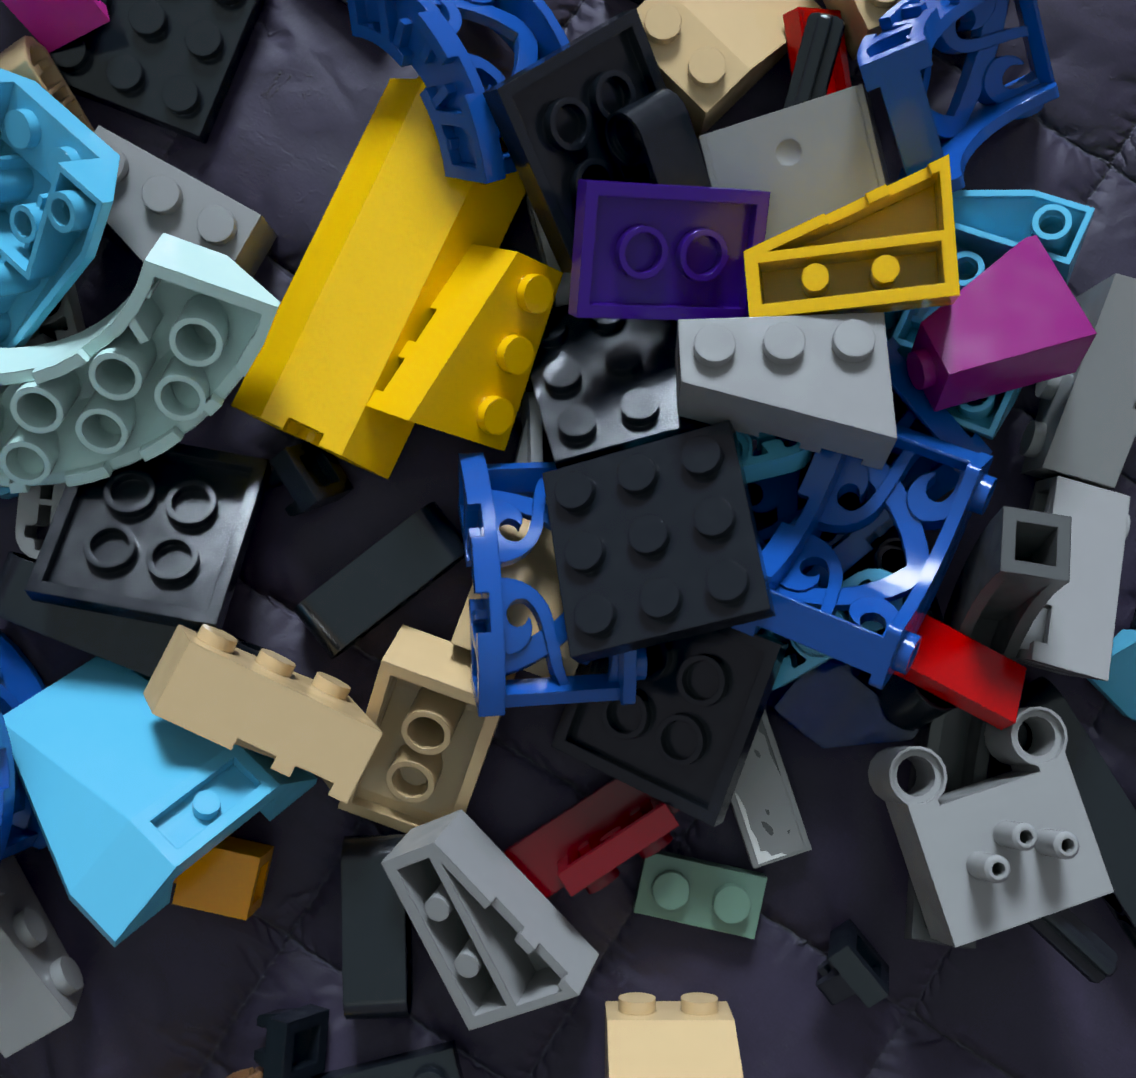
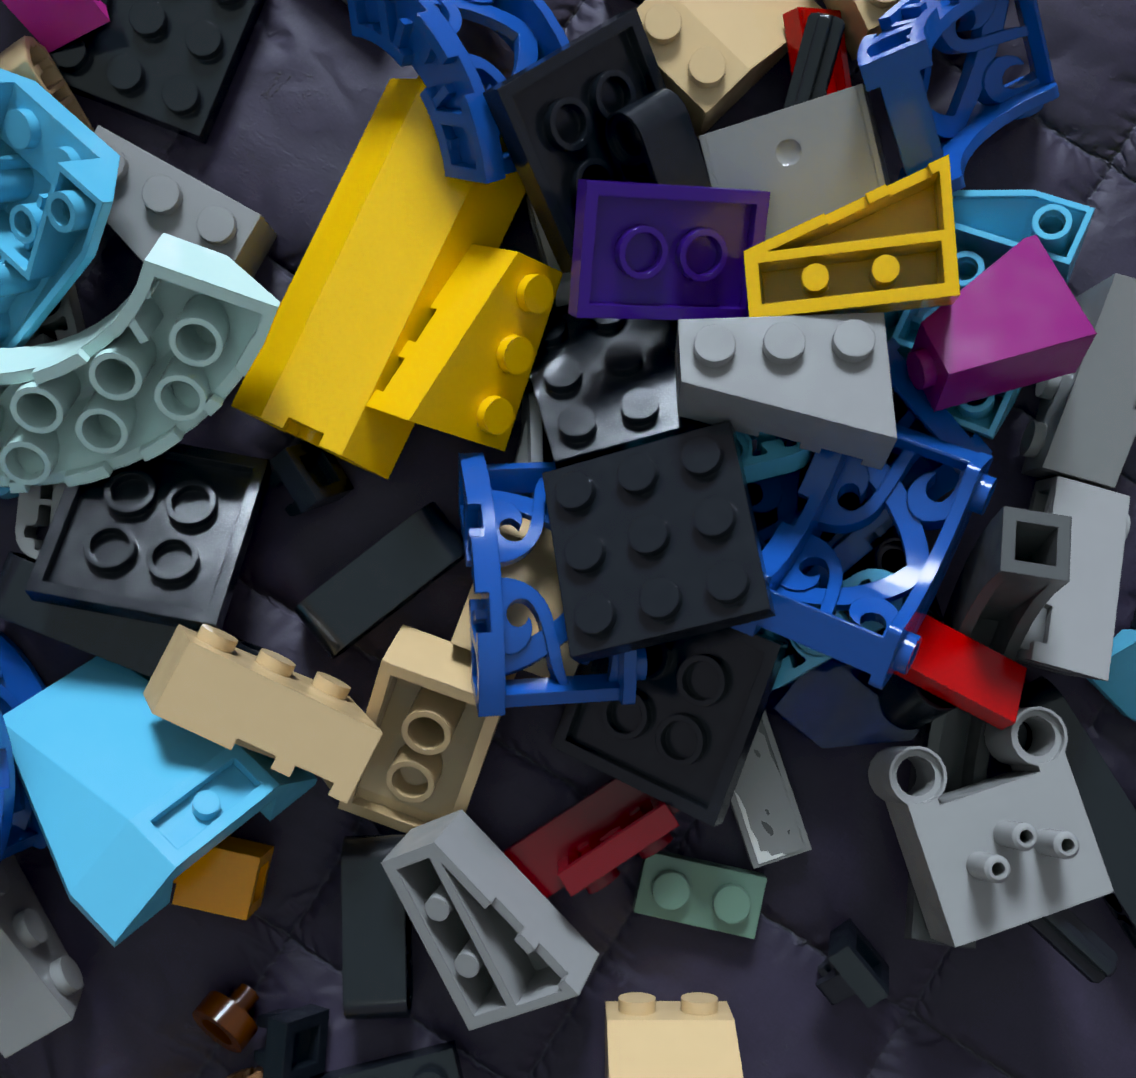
(227, 1018): none -> reddish brown tile

